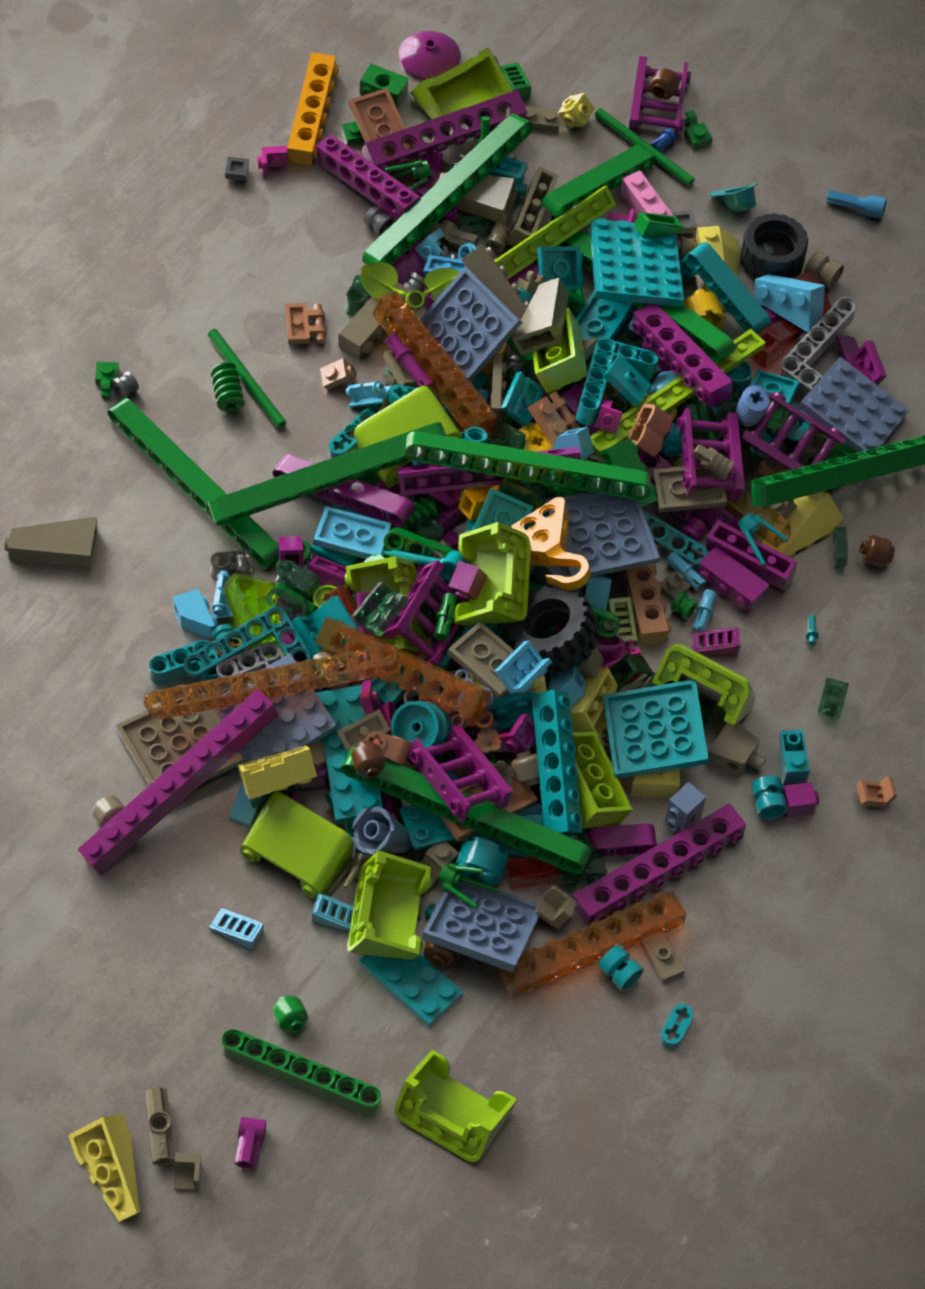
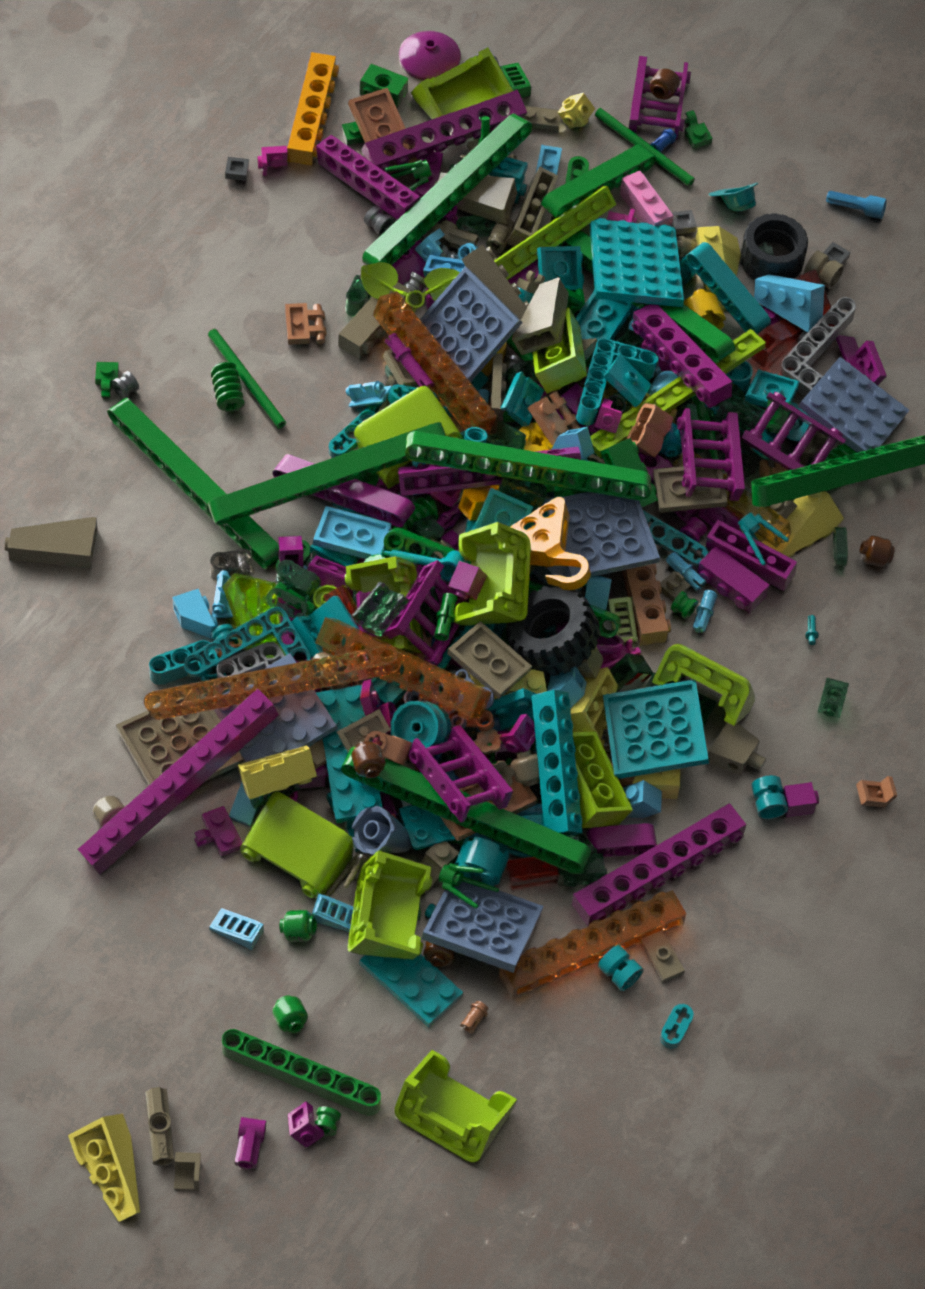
(220, 831): none -> magenta plate
(298, 925): none -> green head
(303, 1126): none -> magenta bracket
(327, 1120): none -> green wheel
(337, 374): nougat bracket -> none
(473, 1018): none -> nougat pin
(522, 668): medium azure bracket -> none
(549, 158): none -> medium azure plate
(555, 907): dark tan panel -> none
(574, 165): none -> green plate
(644, 799): none -> medium azure slope
(656, 224): green slope -> none
(685, 808): sand blue brick -> none
(713, 461): dark tan hinge -> none
(718, 634): magenta slope -> none
(752, 405): medium blue piece -> none
(793, 757): teal slope -> none
(837, 253): none -> dark grey plate

